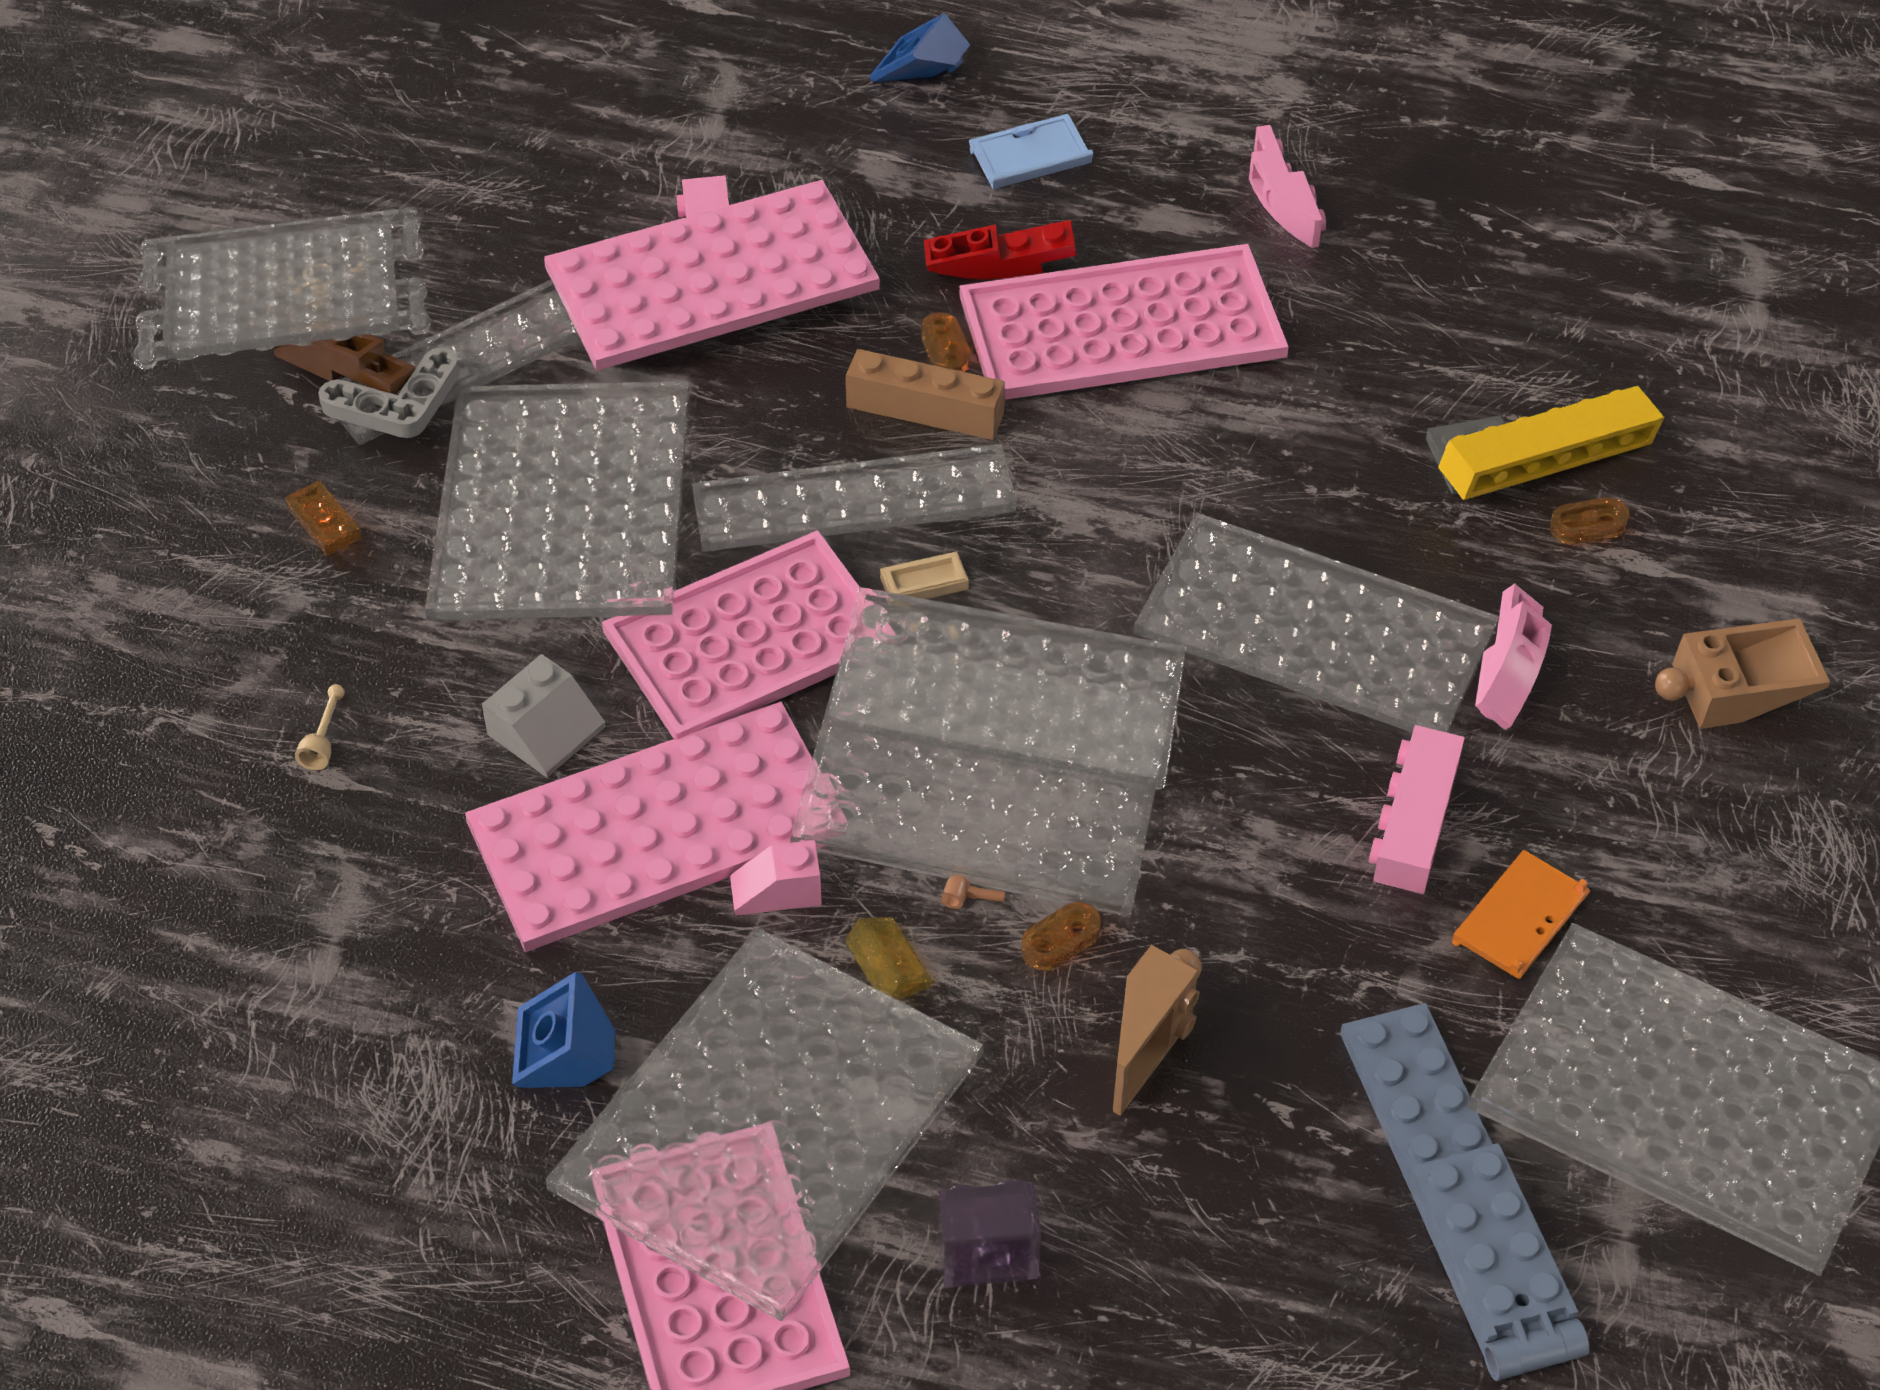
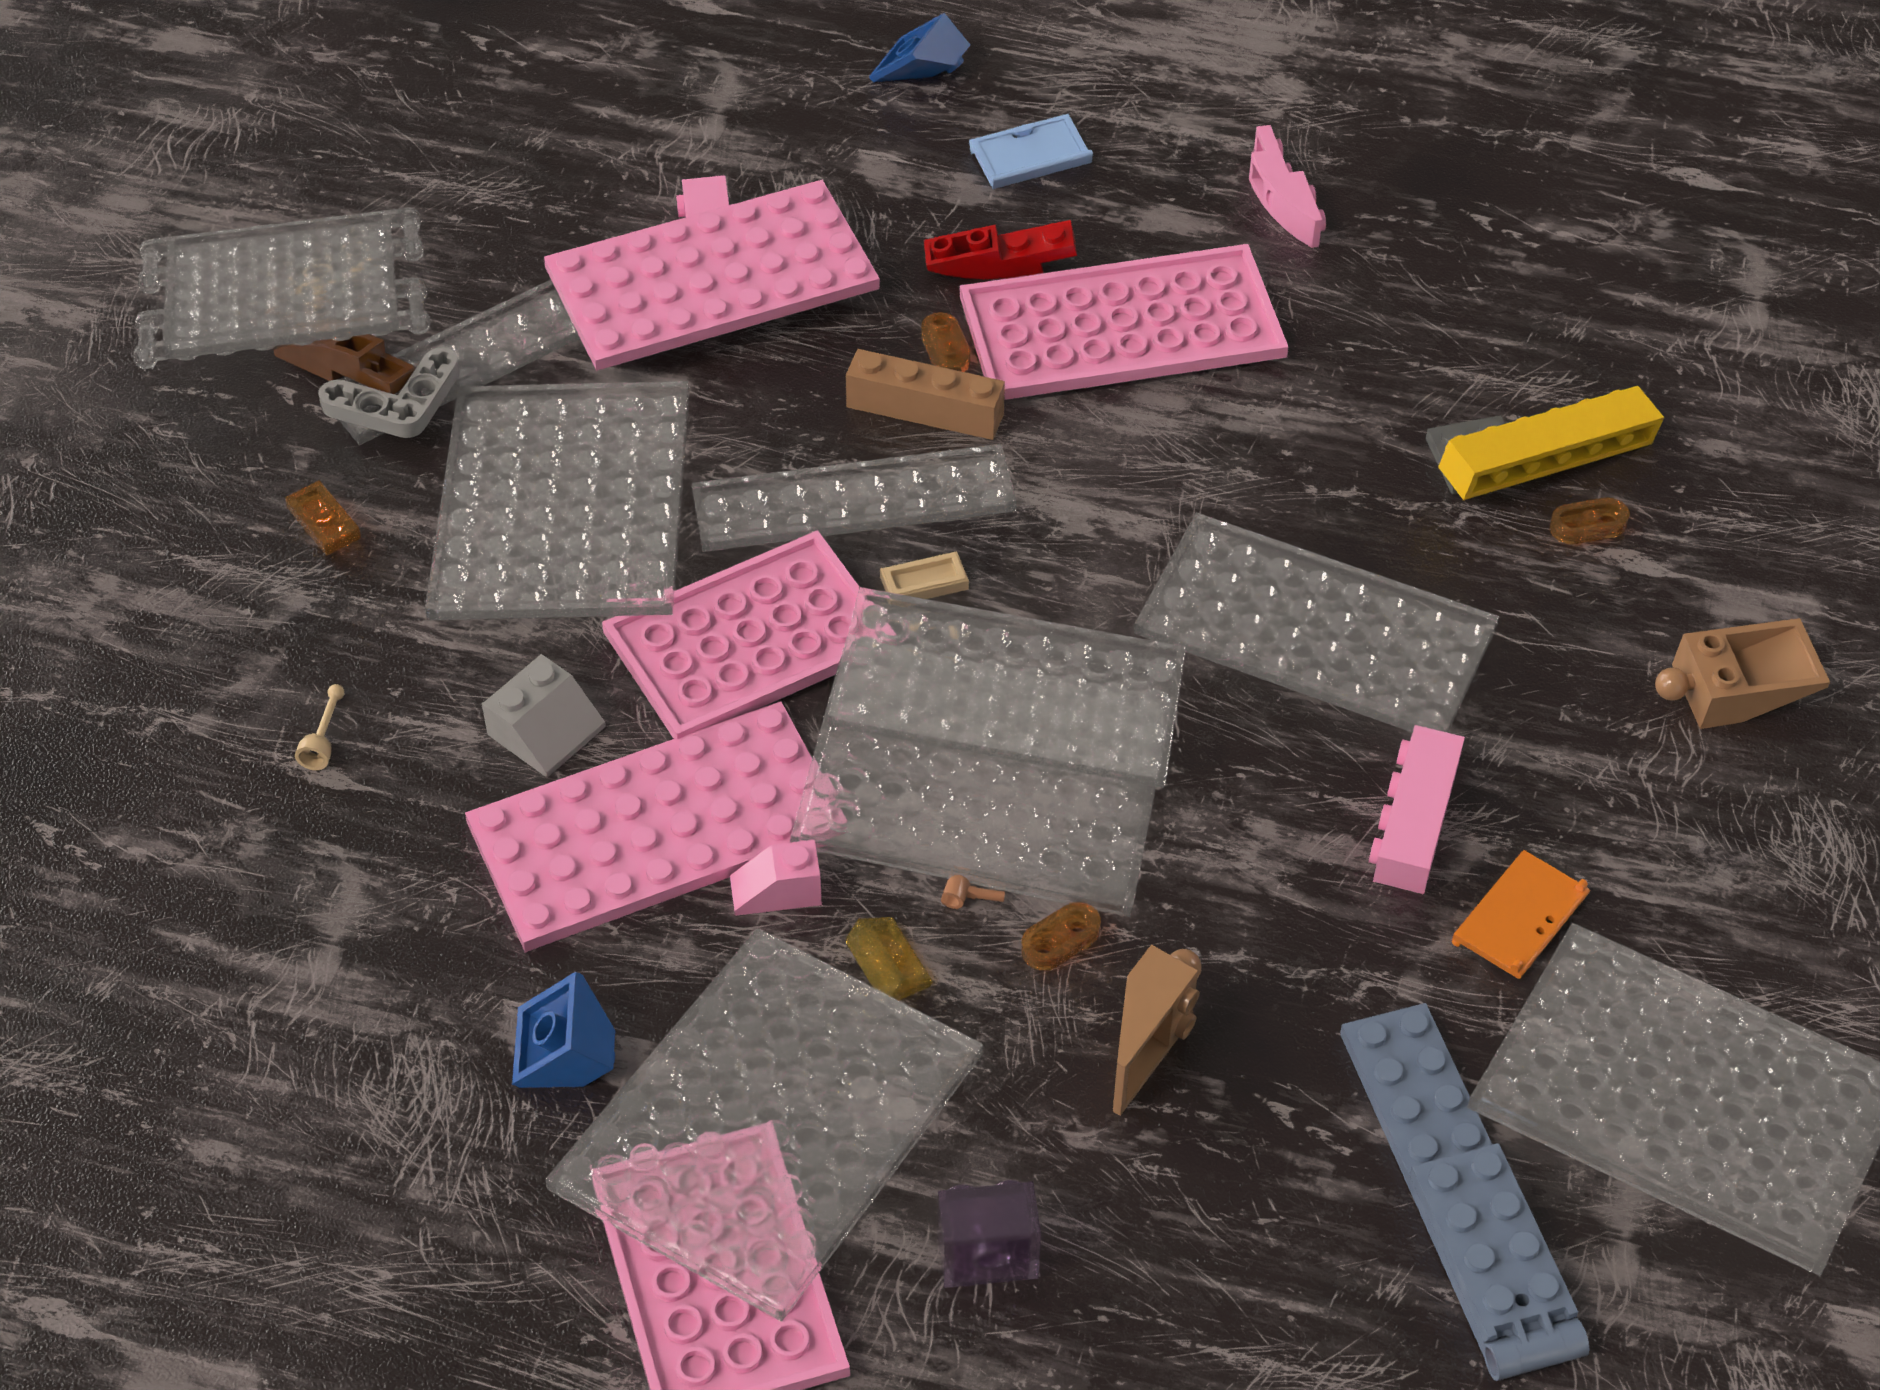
(1514, 659): bright pink slope -> none

